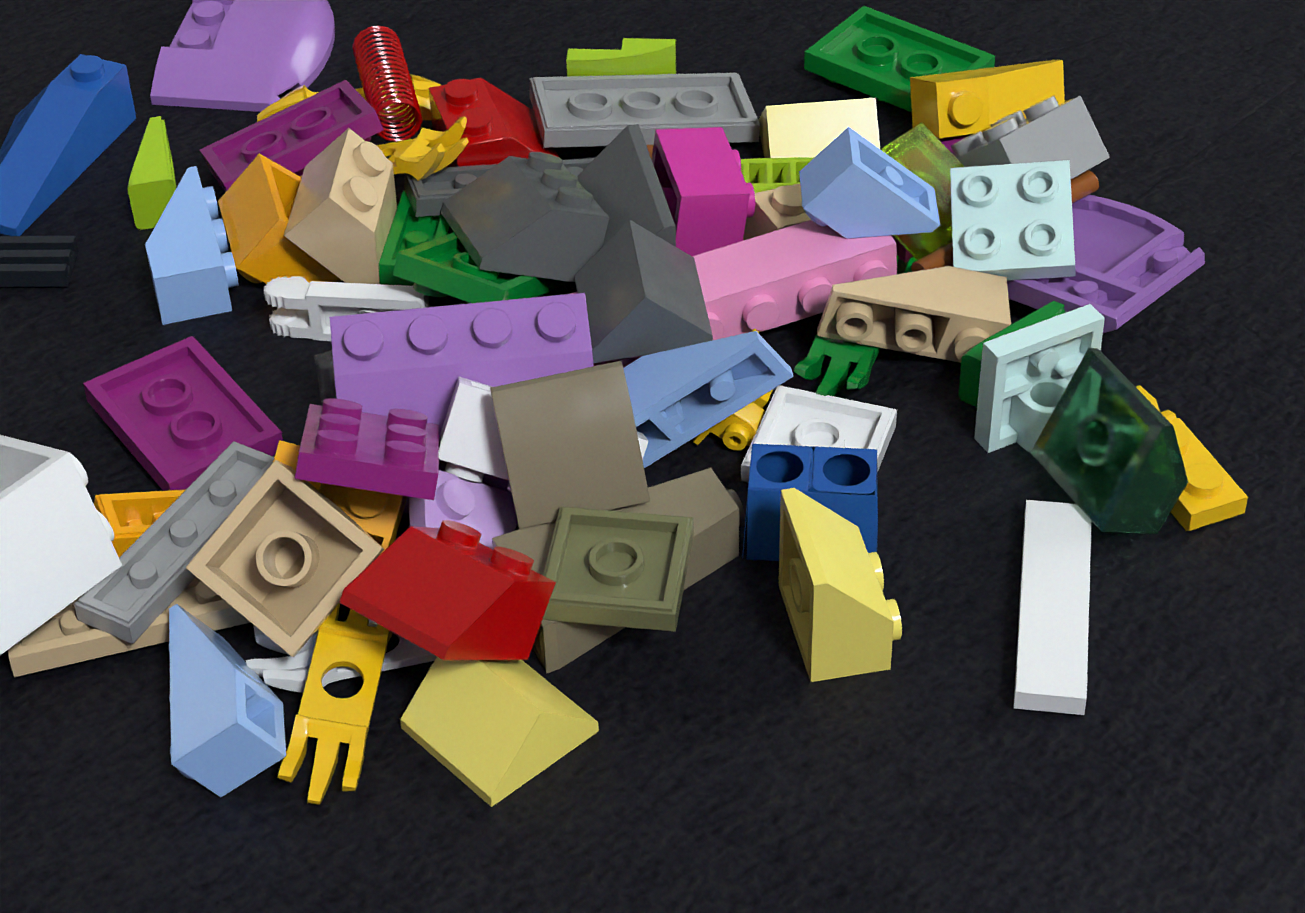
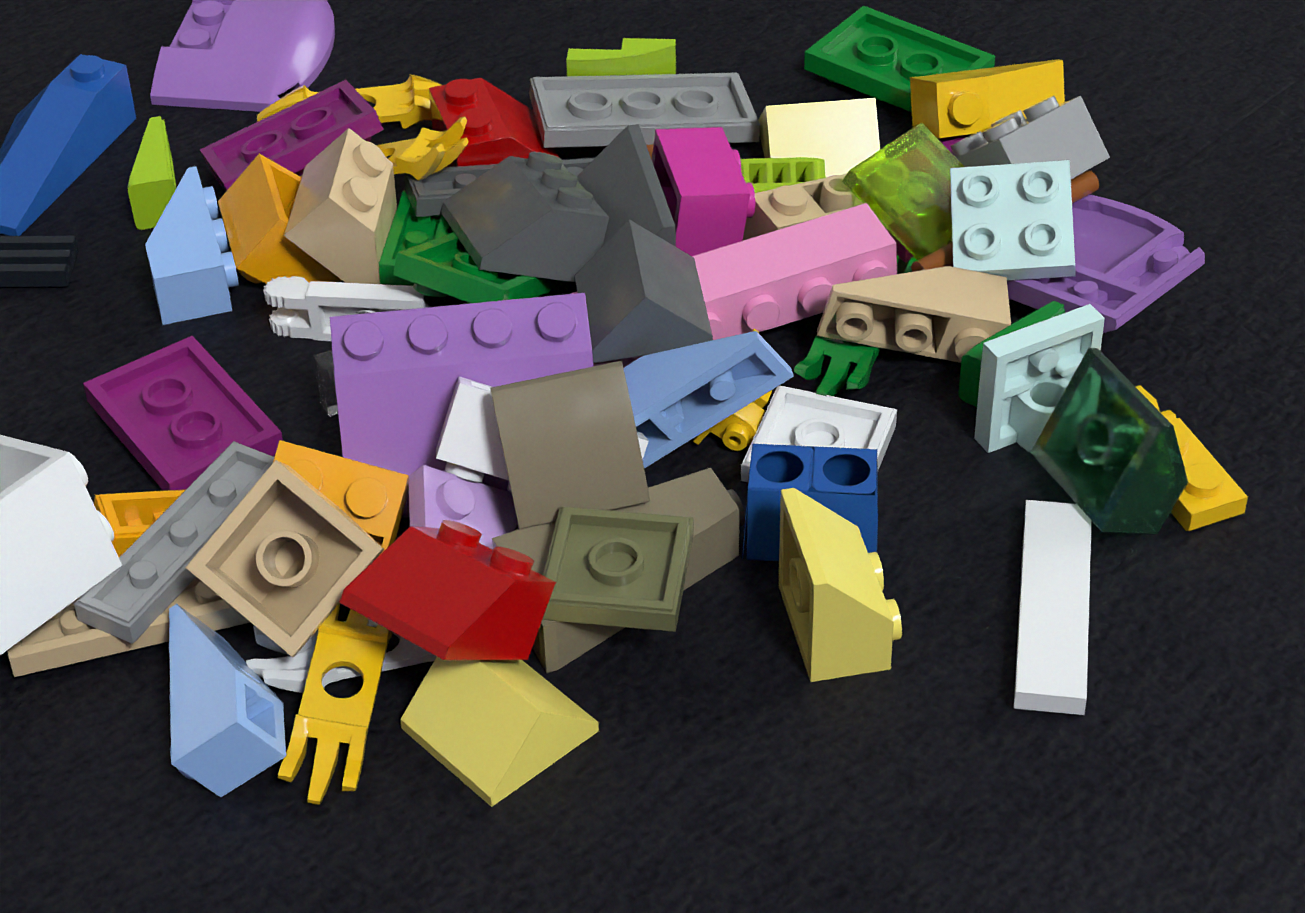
(370, 450): magenta plate -> none
(404, 84): red piece -> none
(865, 191): light blue slope -> none

